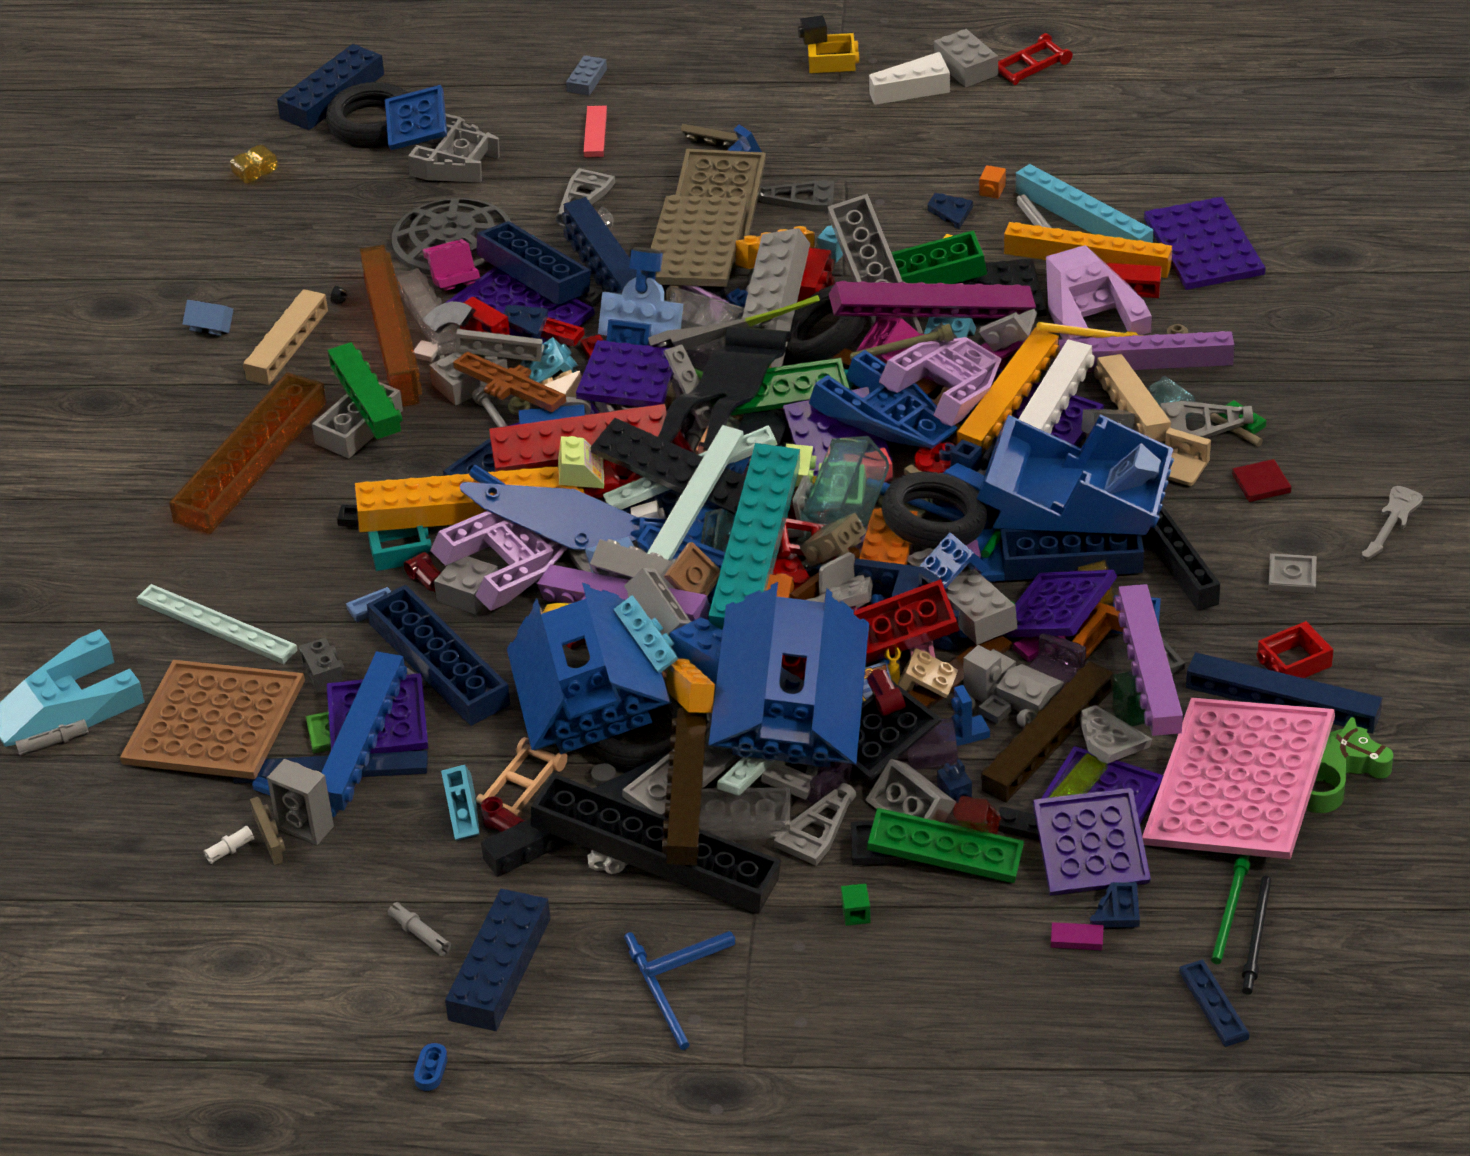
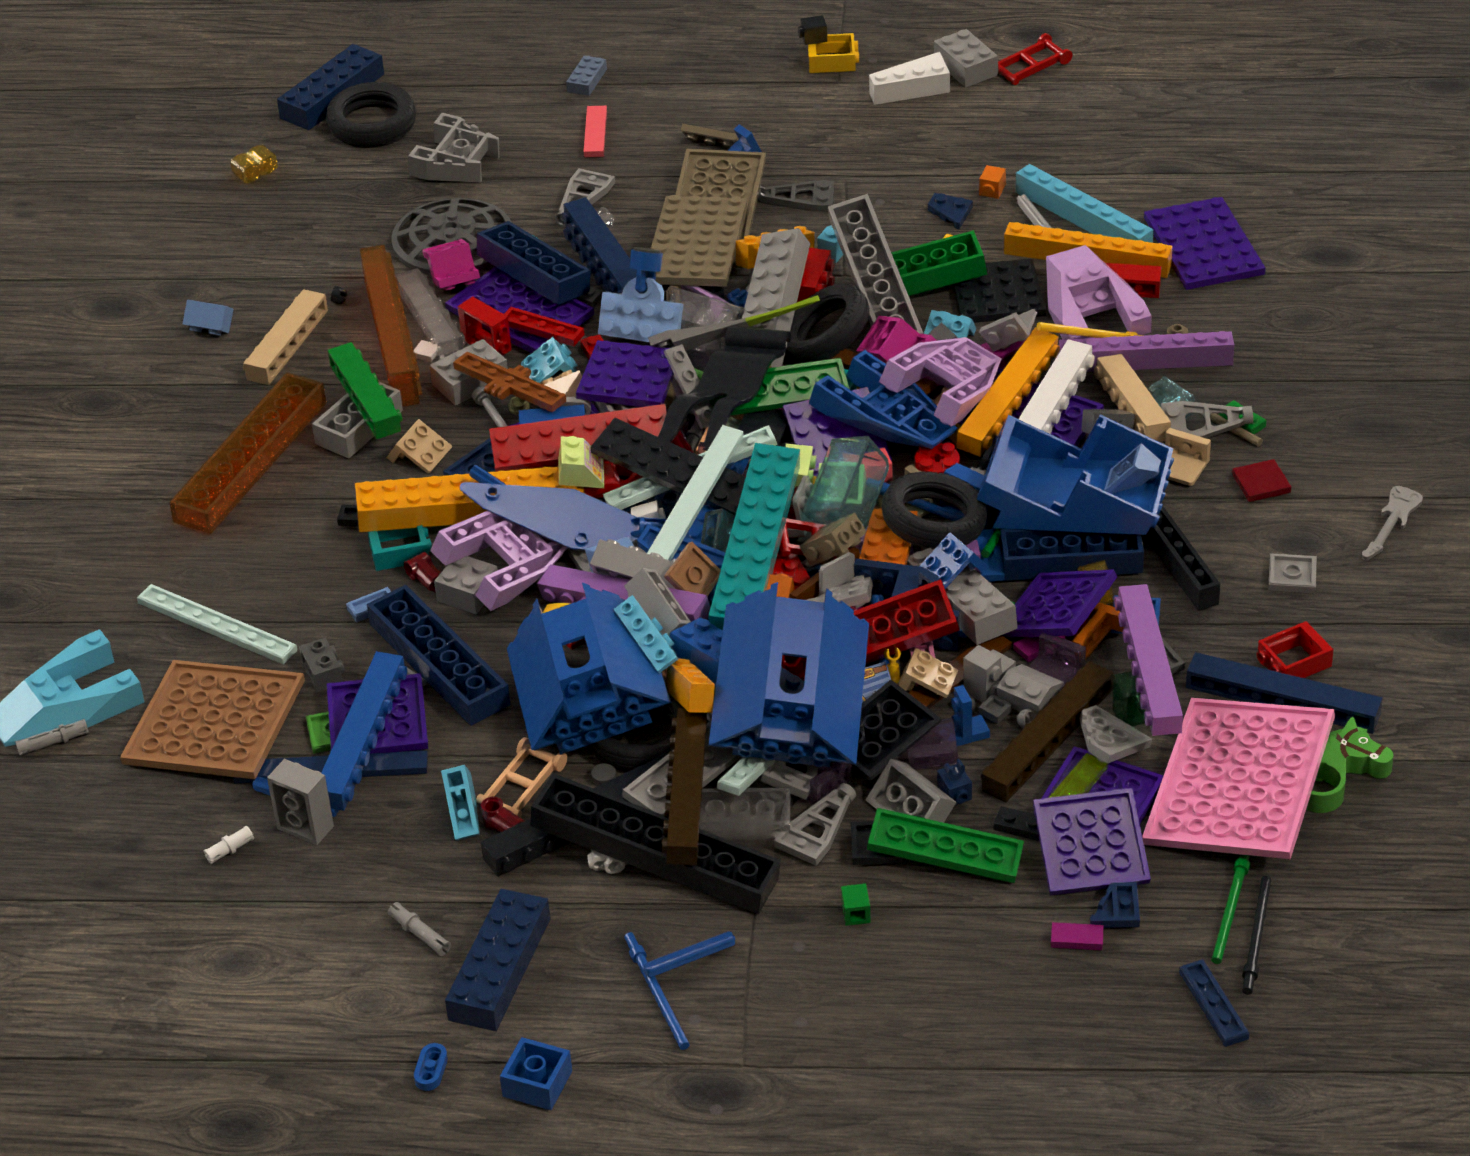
(268, 830): dark tan tile -> none
(416, 117): blue plate -> none
(421, 446): none -> tan bracket
(449, 314): tile -> none
(499, 345): light grey panel -> none
(526, 319): dark blue wing -> none
(536, 1073): none -> blue brick
(628, 332): blue bracket -> none
(886, 695): dark red piece -> none
(929, 300): magenta brick -> none
(942, 334): olive piece -> none
(963, 453): dark blue brick -> none
(977, 814): clear red brick -> none

